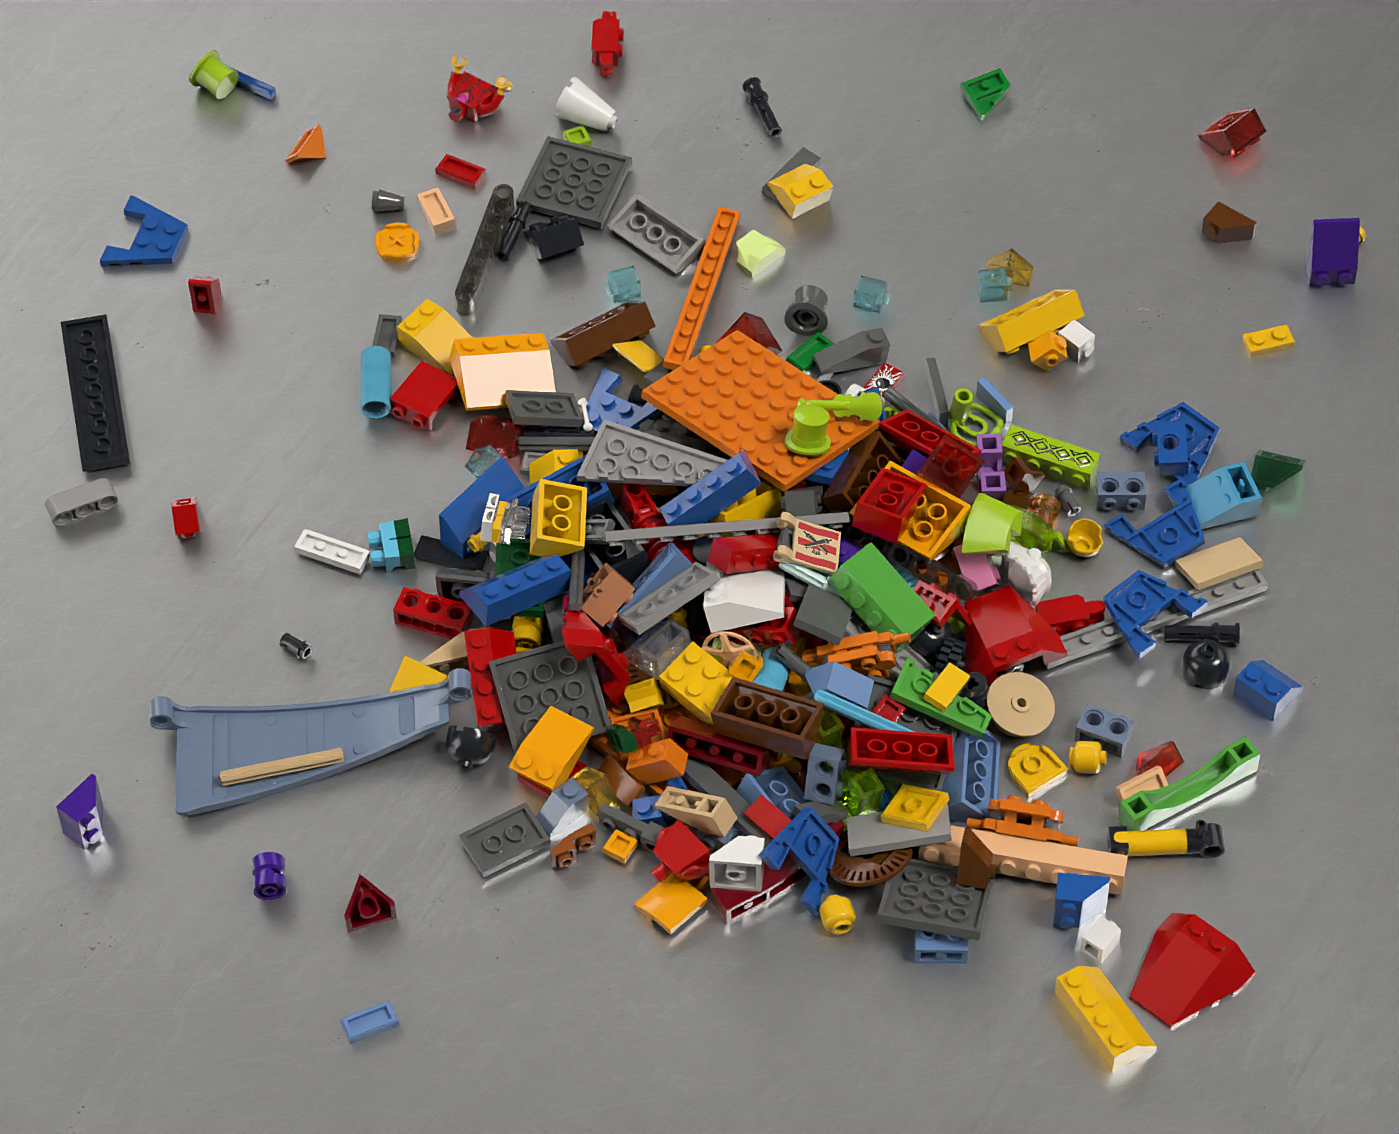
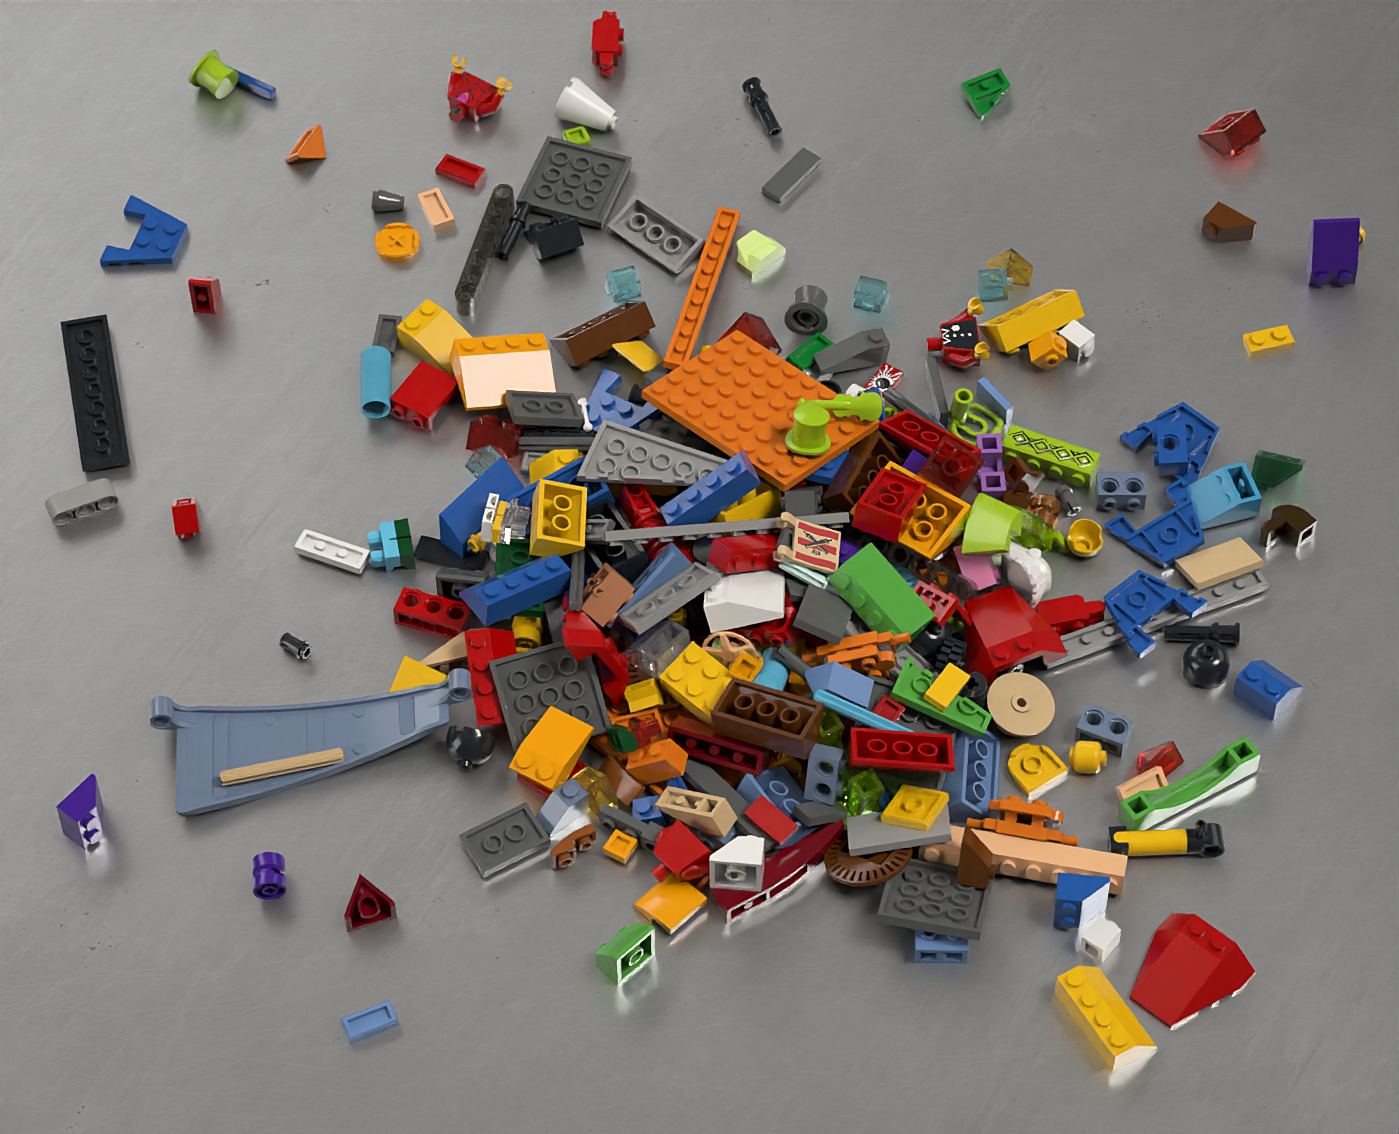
(626, 952): none -> bright green slope
(801, 189): yellow slope -> none
(812, 847): blue wing -> none
(837, 914): yellow head -> none
(960, 338): none -> torso
(1291, 522): none -> dark brown brick

